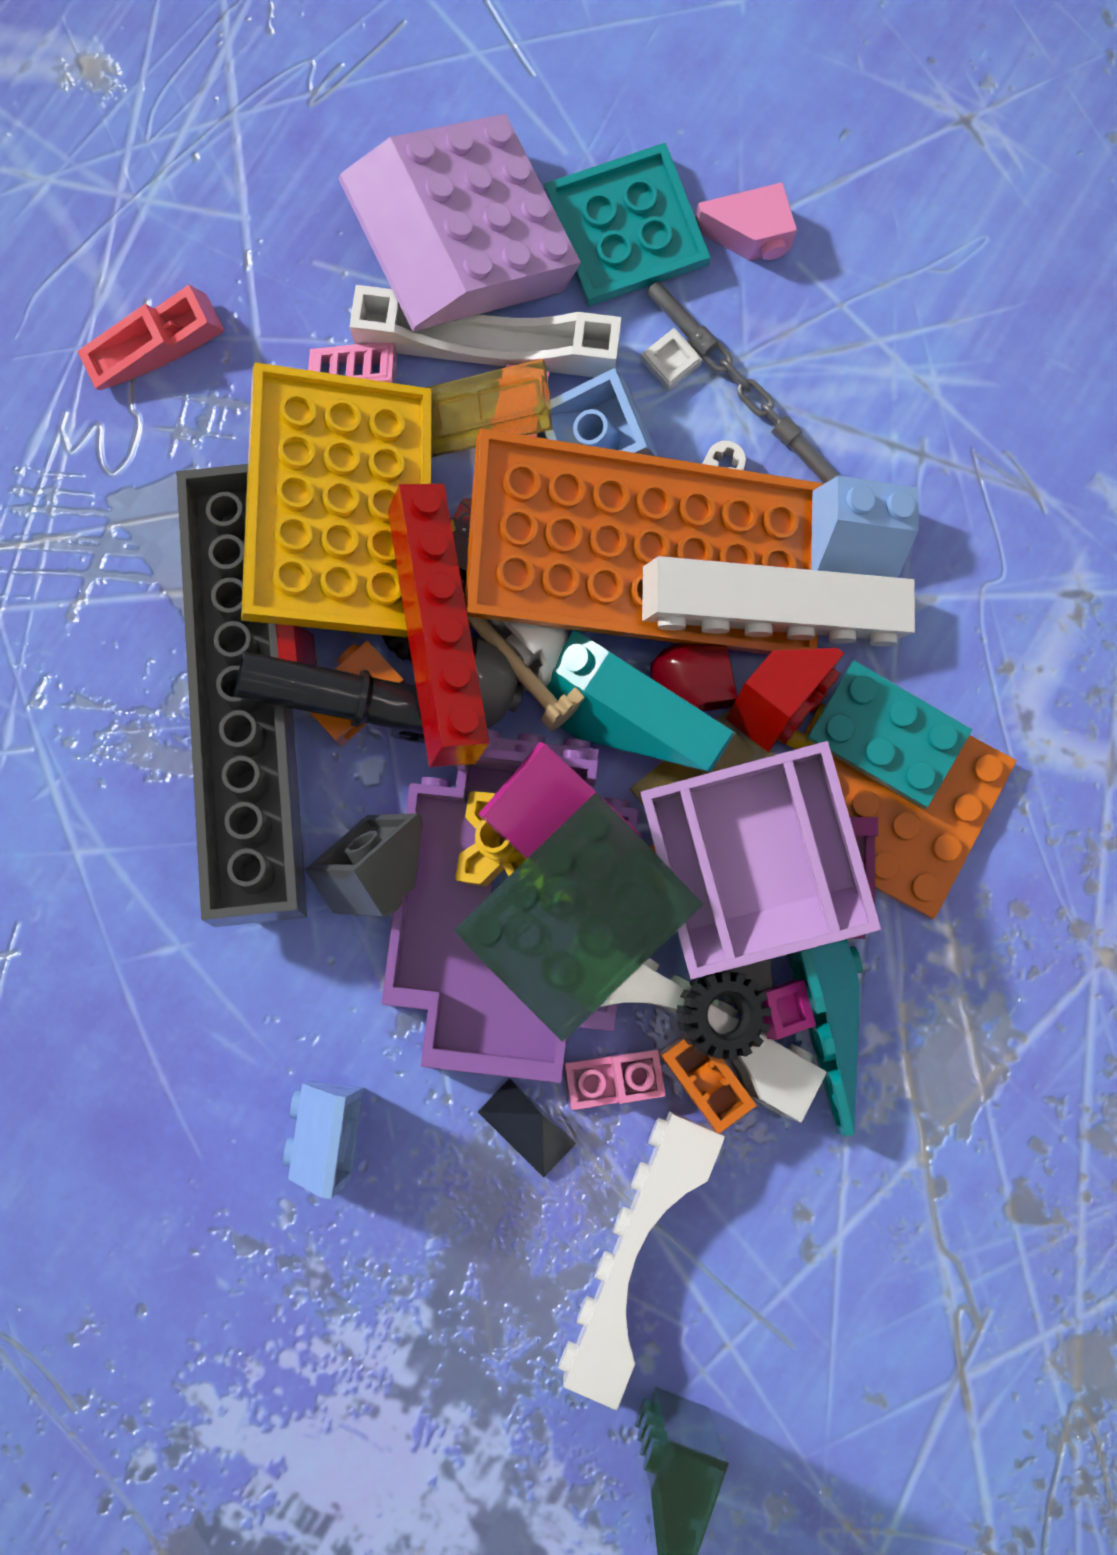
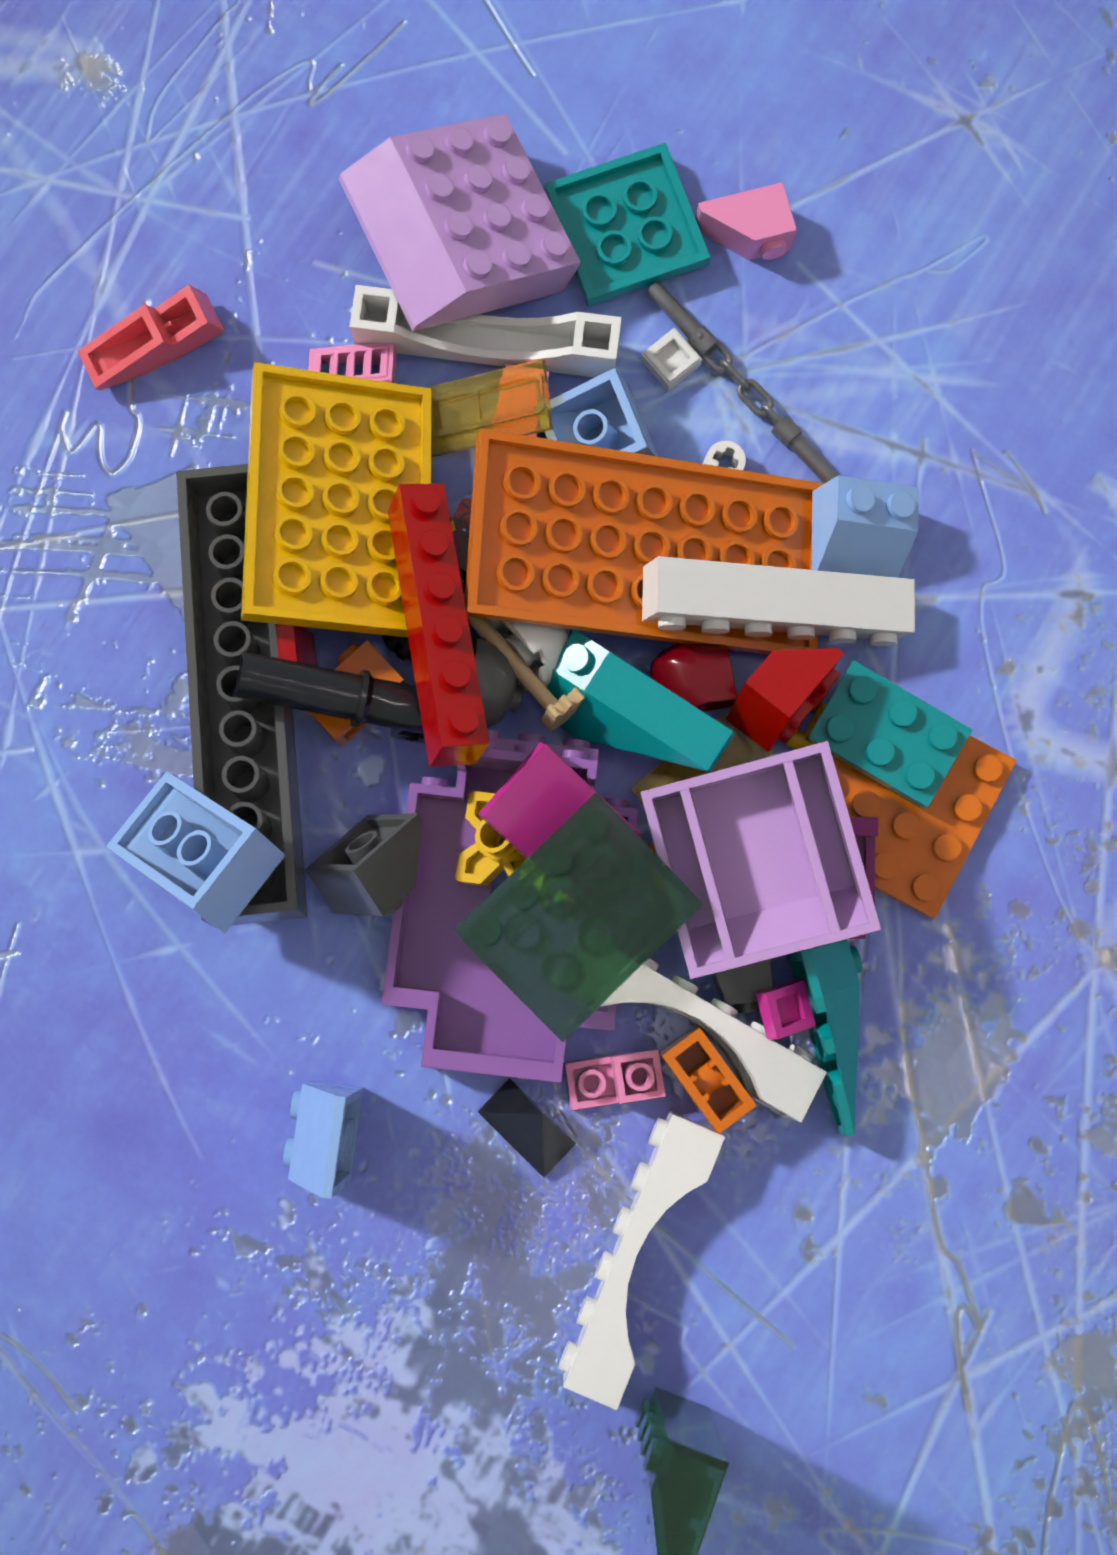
(196, 851): none -> light blue slope
(750, 1022): black tyre -> none

